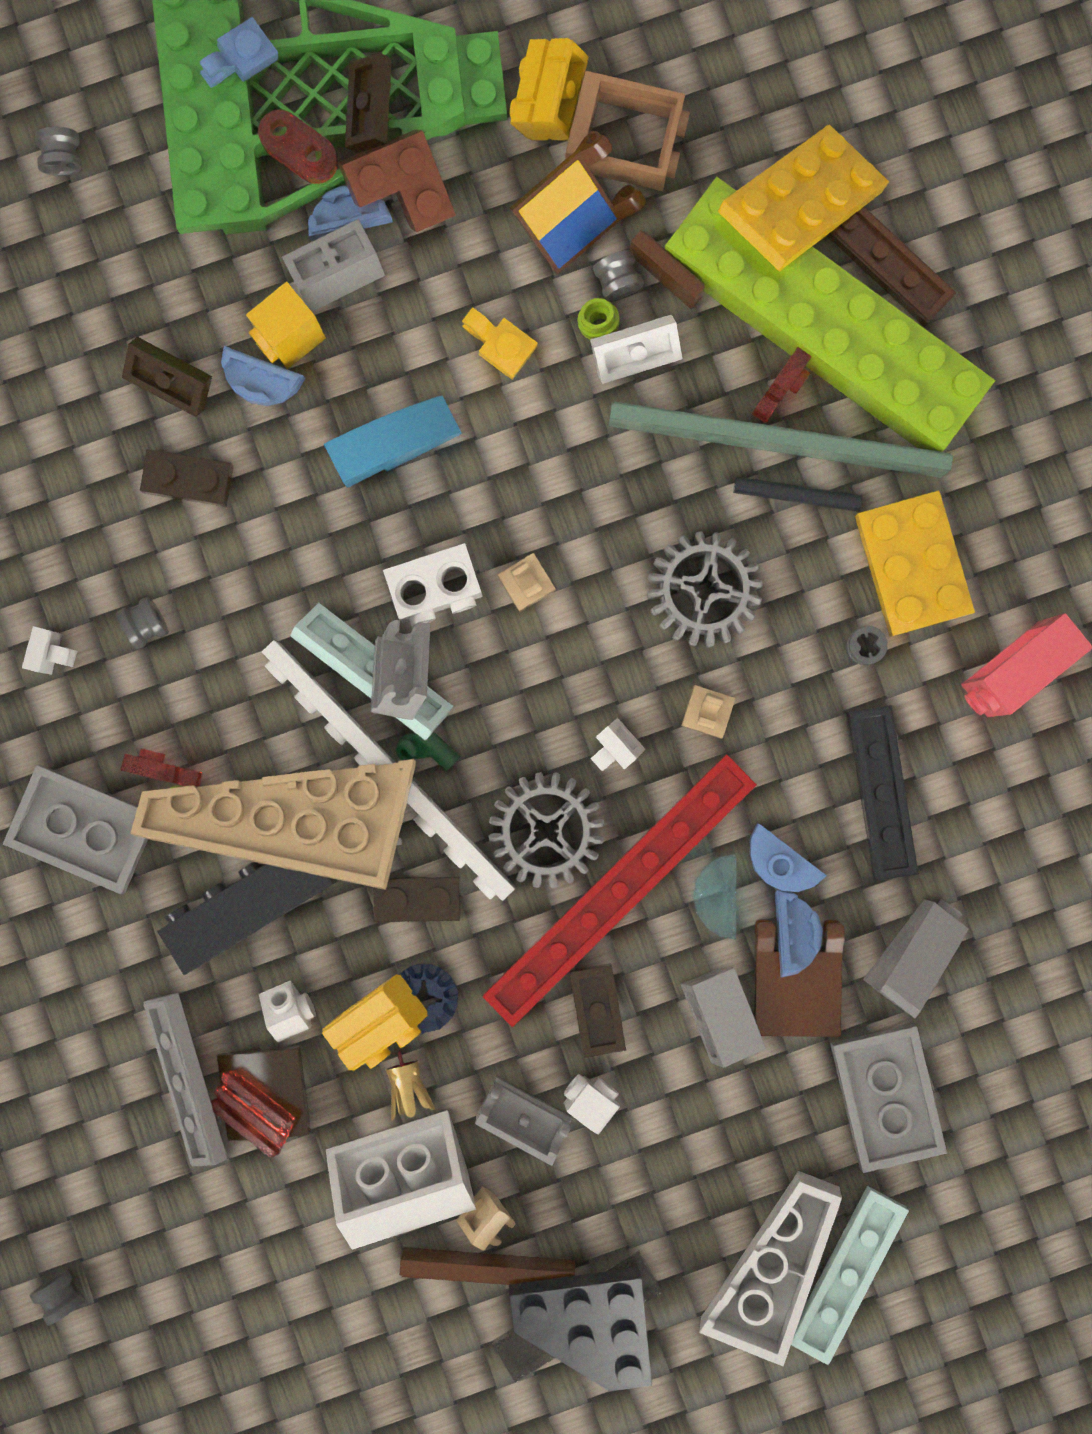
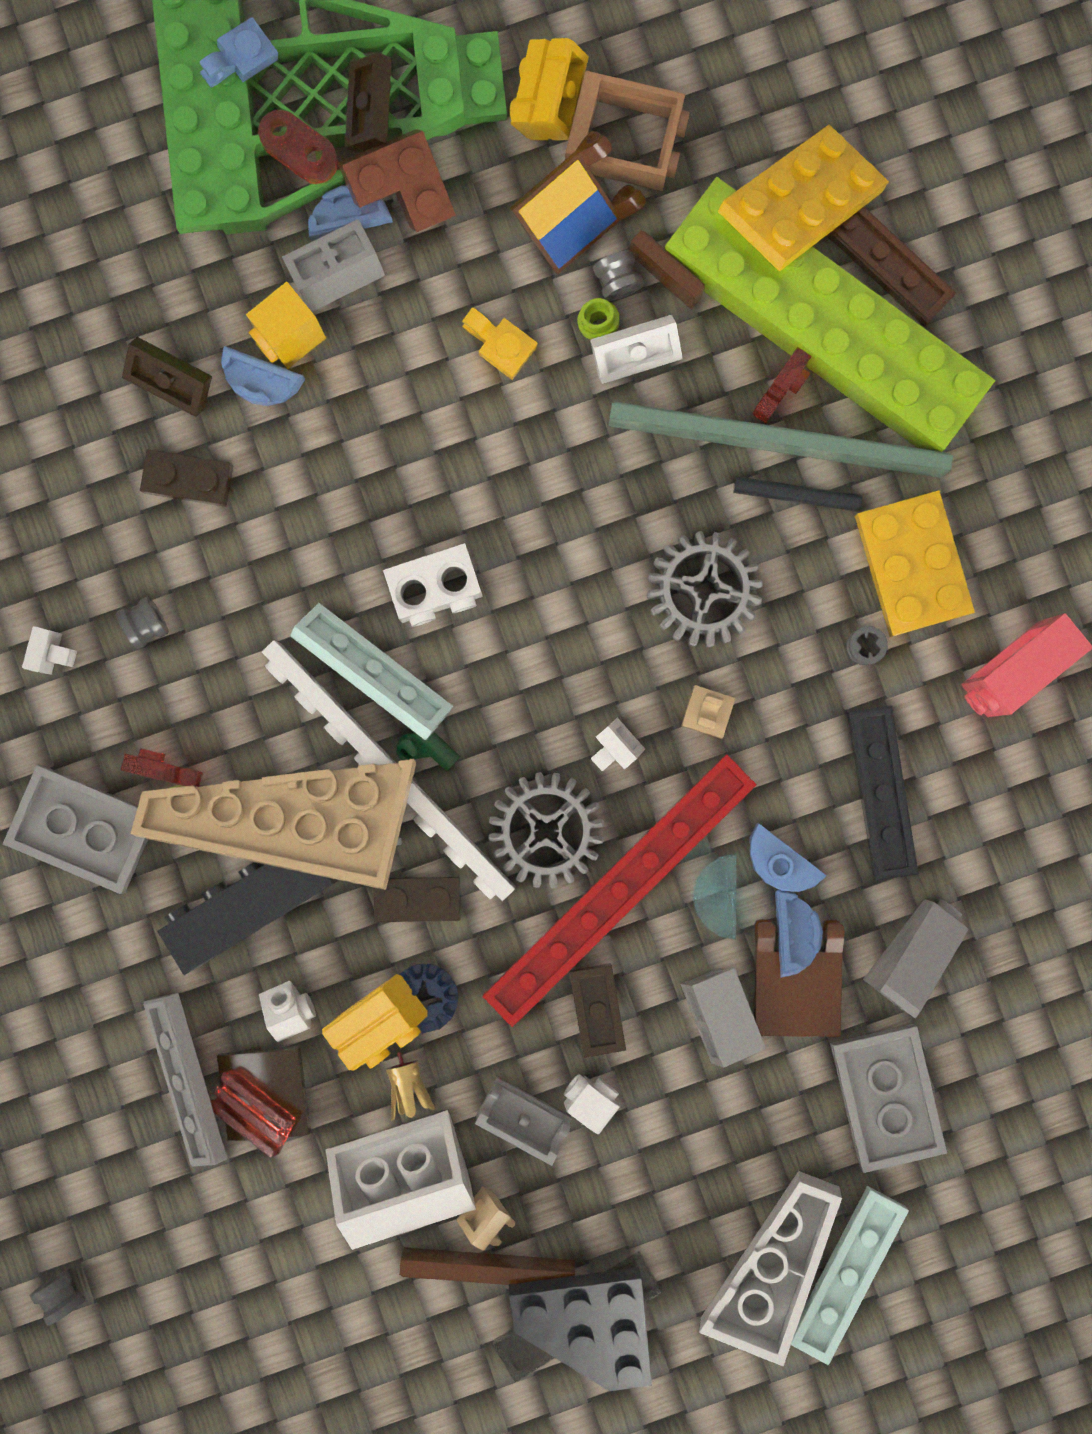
(58, 151): flat silver wheel -> none
(392, 440): dark azure slope -> none
(400, 671): light grey hinge -> none
(526, 582): tan tile -> none

